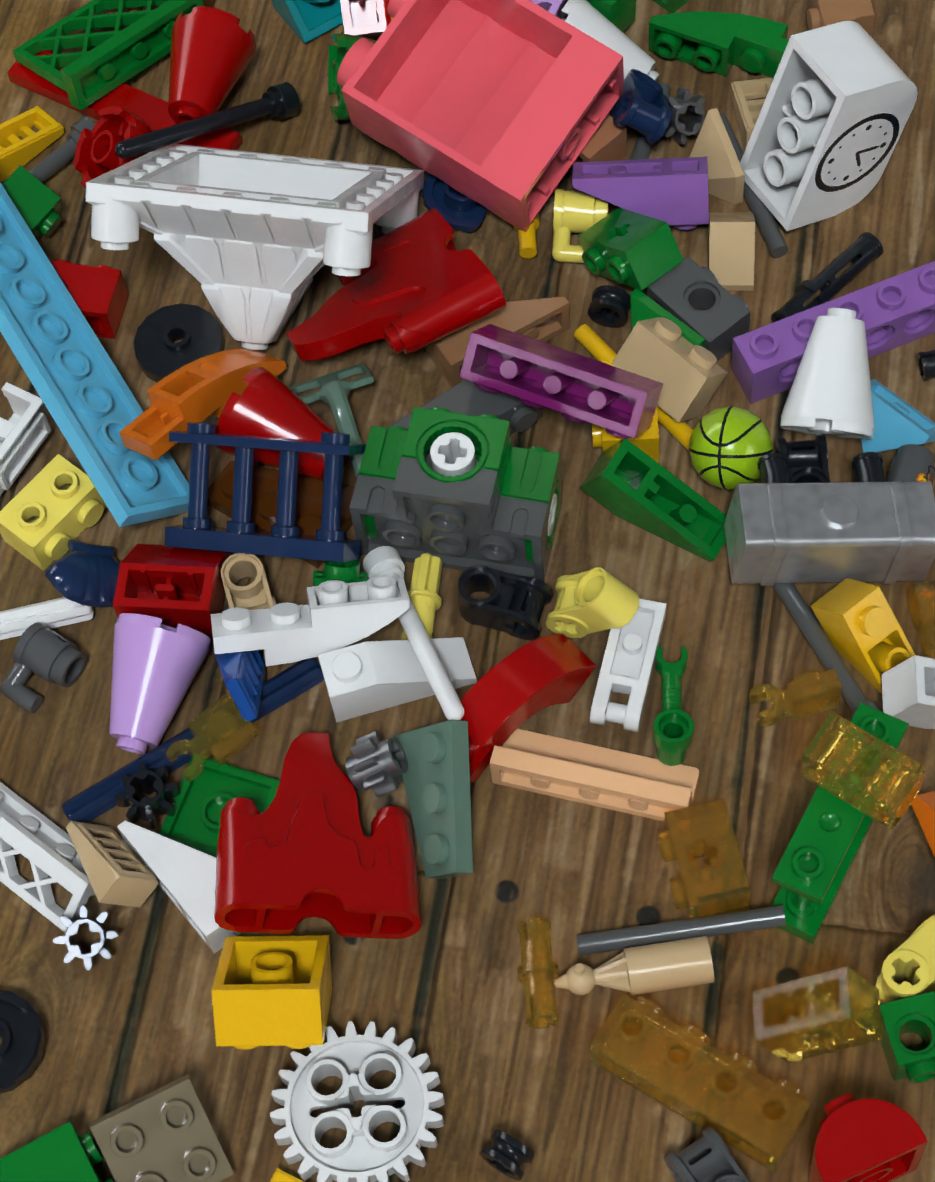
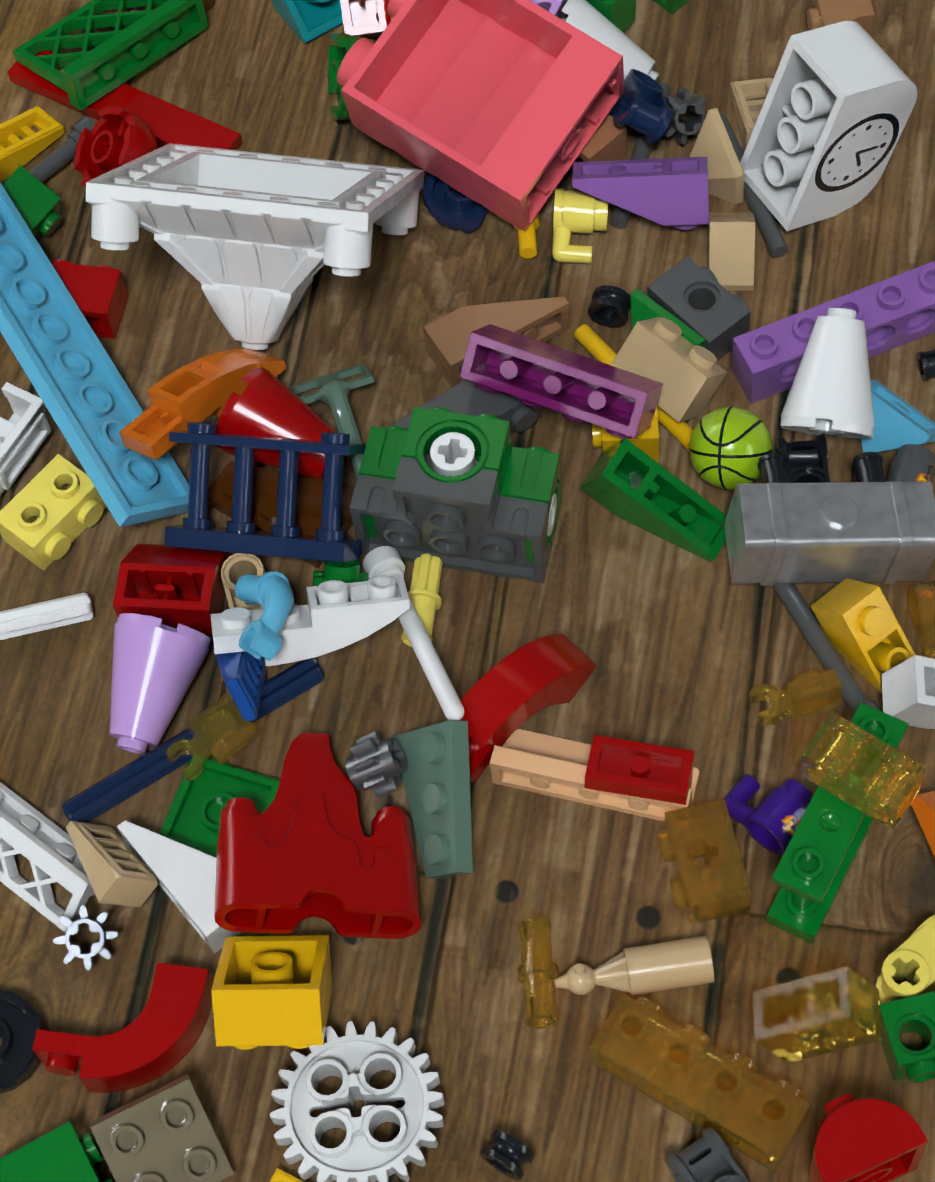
(47, 656): dark grey piece -> none
(86, 574): dark blue animal -> none
(146, 782): black gear -> none
(147, 1046): none -> red arch
(156, 334): black plate -> none
(206, 61): red cone -> none
(276, 598): none -> medium azure piece
(278, 102): black piece -> none
(387, 674): white slope -> none
(409, 294): red rock -> none
(507, 601): black piece -> none
(591, 604): light yellow piece -> none
(629, 667): white plate -> none
(630, 248): green brick -> none
(639, 769): none -> red panel
(672, 727): green brick -> none
(681, 929): dark grey bar -> none
(719, 41): green slope -> none
(775, 818): none -> dark purple piece
(860, 254): black pin -> none

